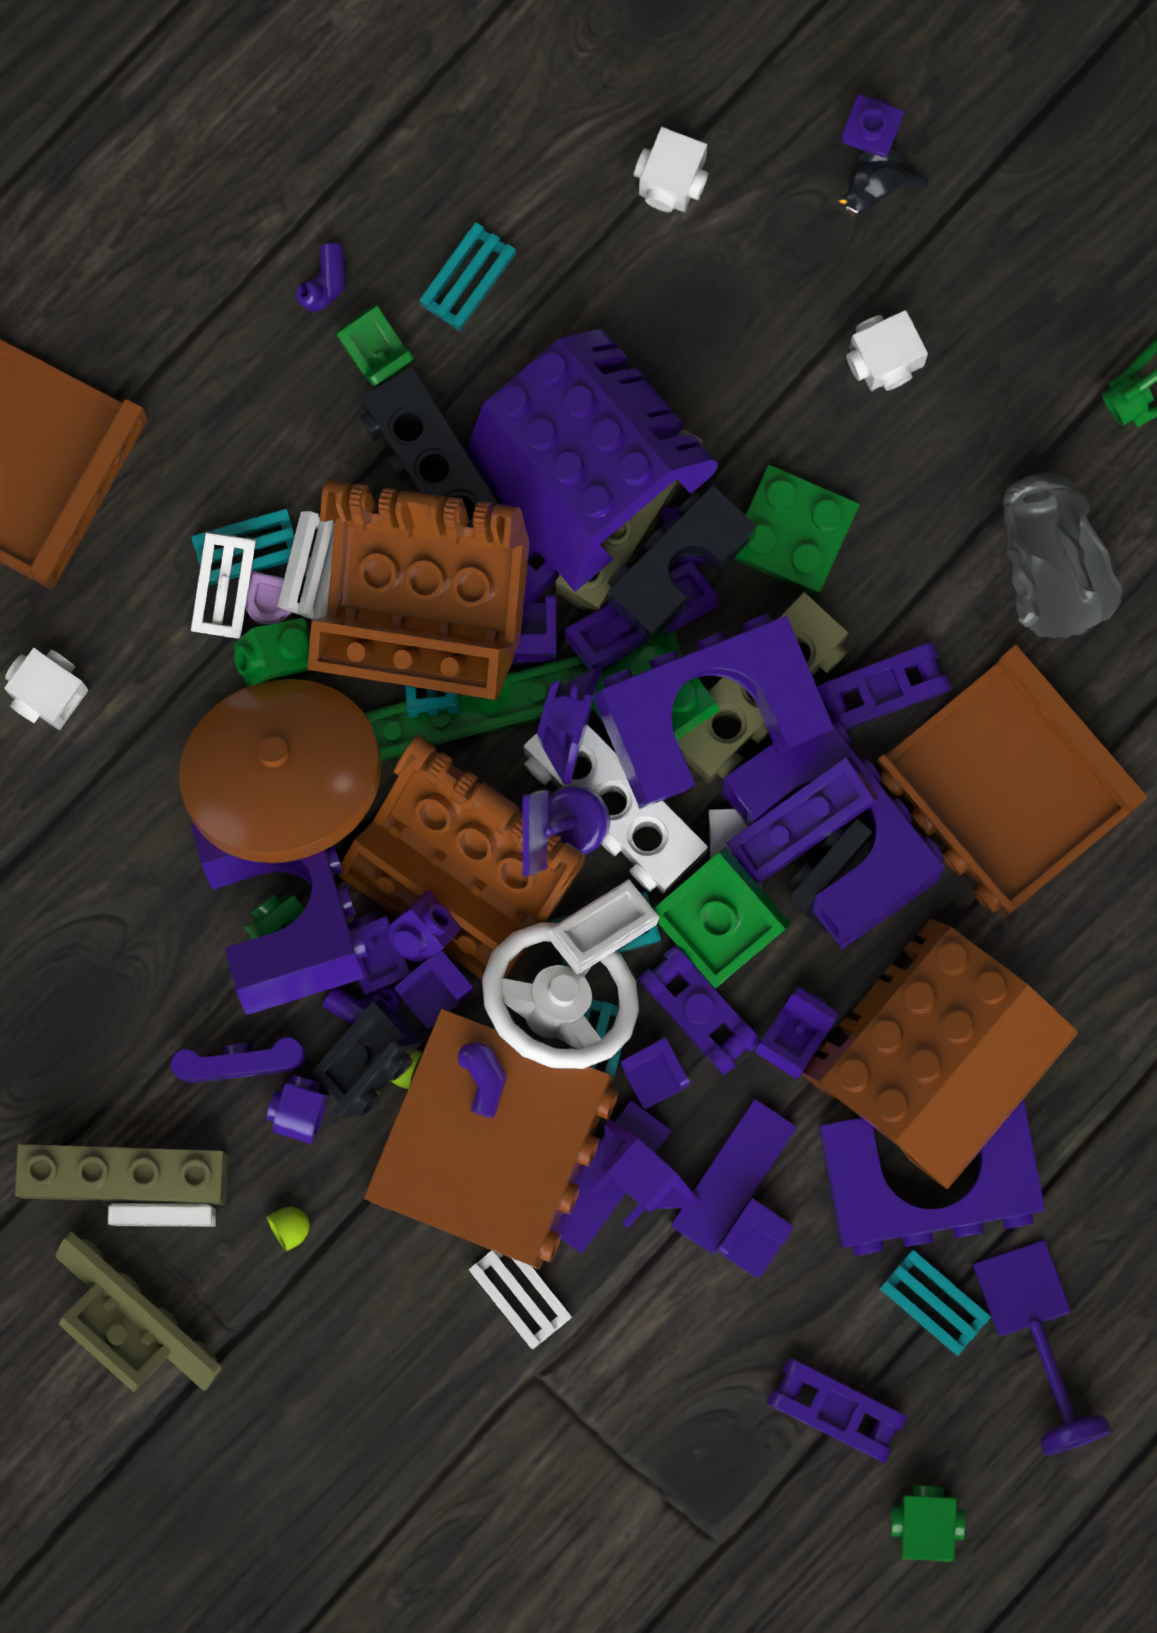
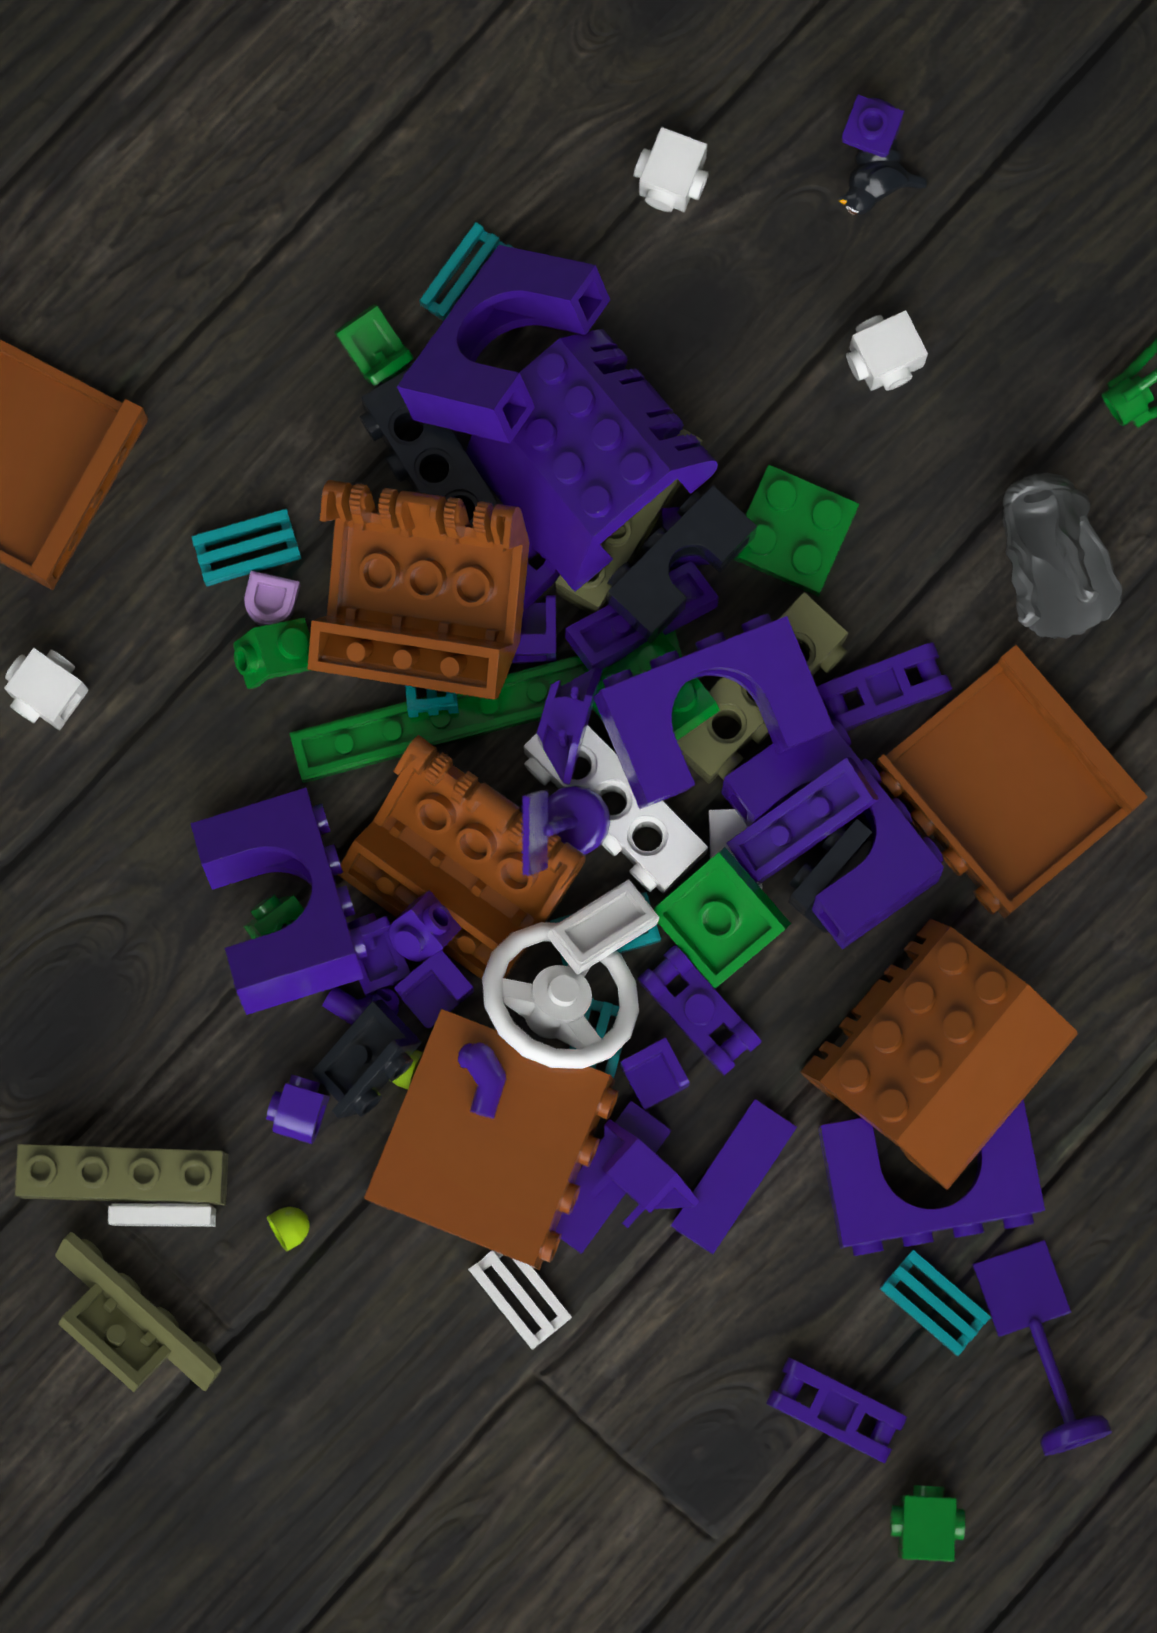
(229, 543): white tile -> none
(239, 1062): dark purple plate -> none
(280, 770): dark orange dish -> none
(315, 568): white tile -> none
(326, 285): dark purple arm -> none
(508, 293): none -> dark purple arch
(755, 1238): dark purple panel -> none
(797, 1032): dark purple bracket -> none

